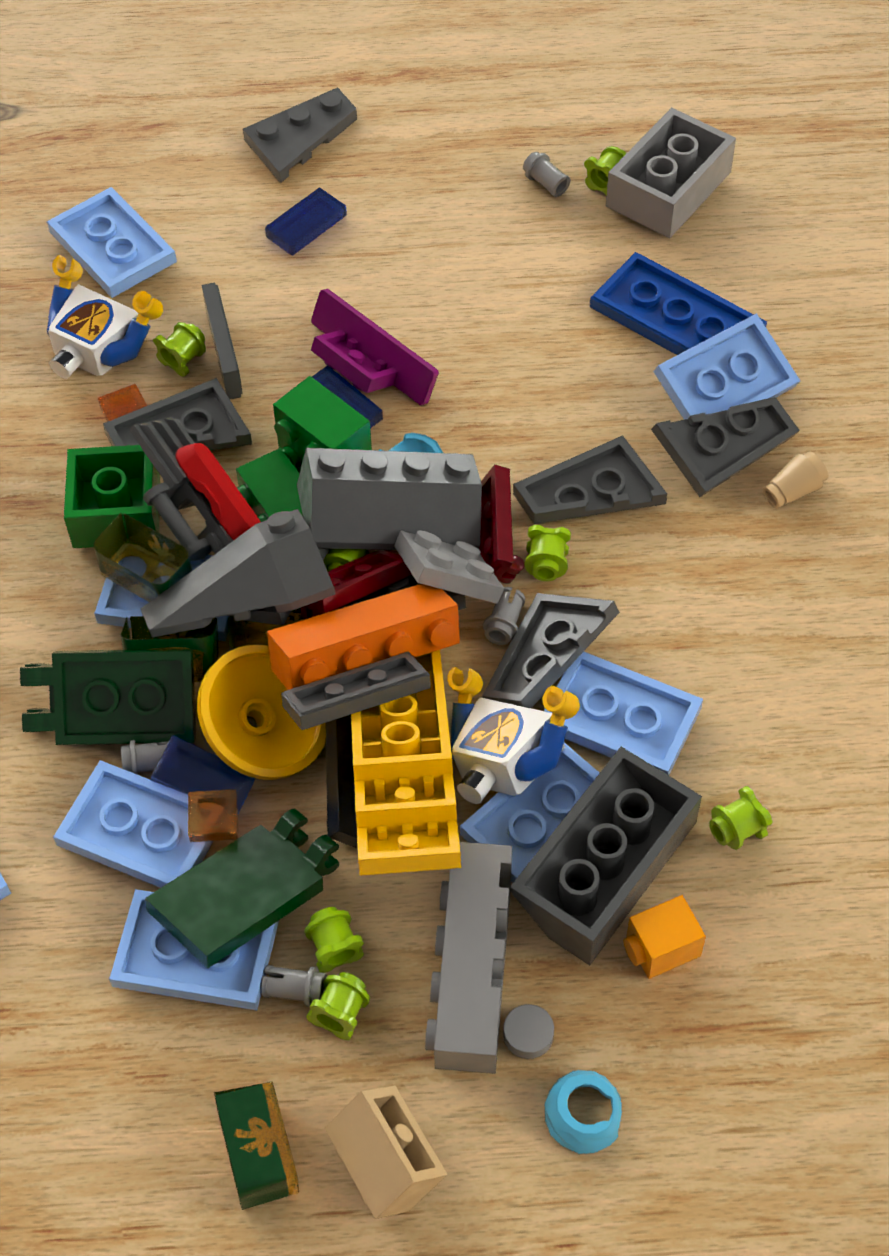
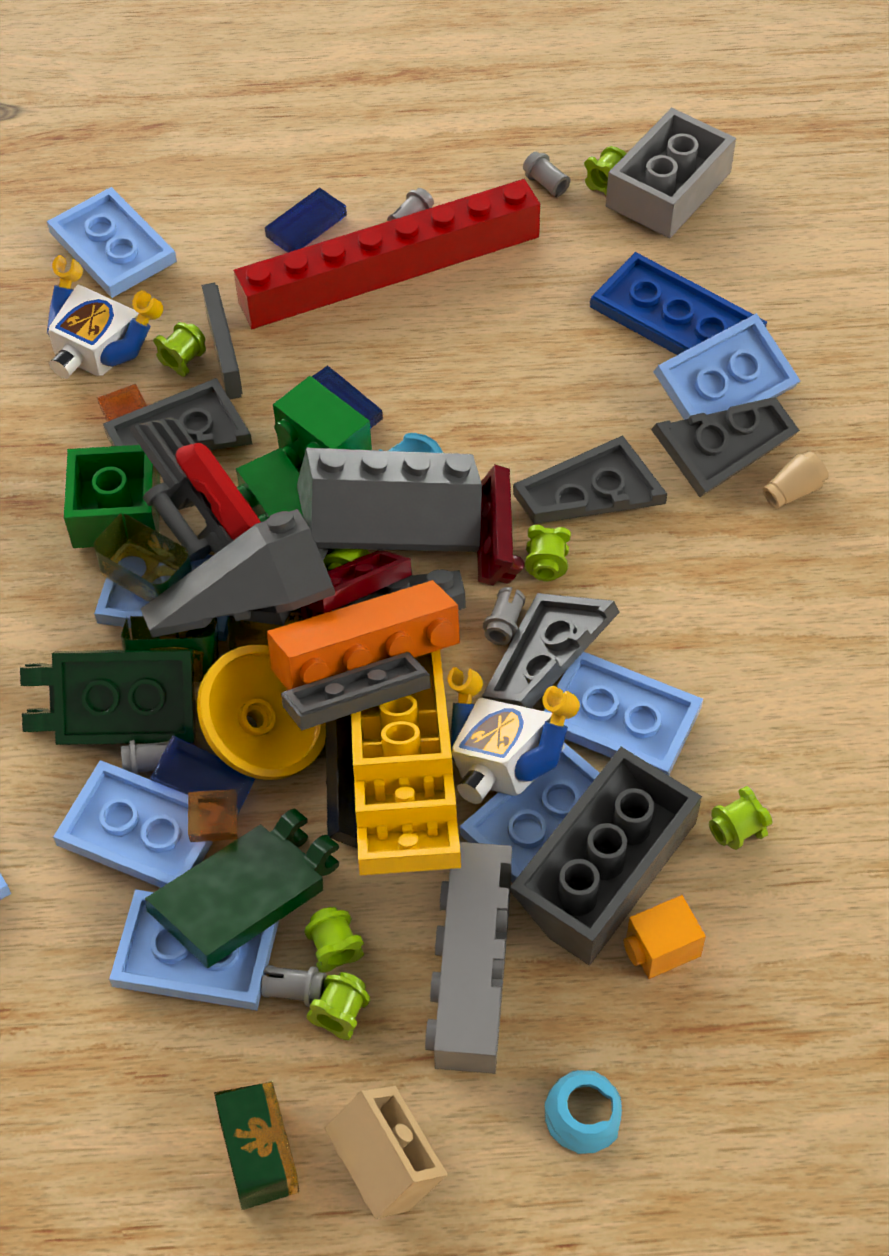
(294, 133): dark grey wing -> none
(367, 352): magenta bracket -> none
(387, 253): none -> red brick
(416, 201): none -> light grey pin
(448, 566): light grey plate -> none
(528, 1031): light grey tile -> none

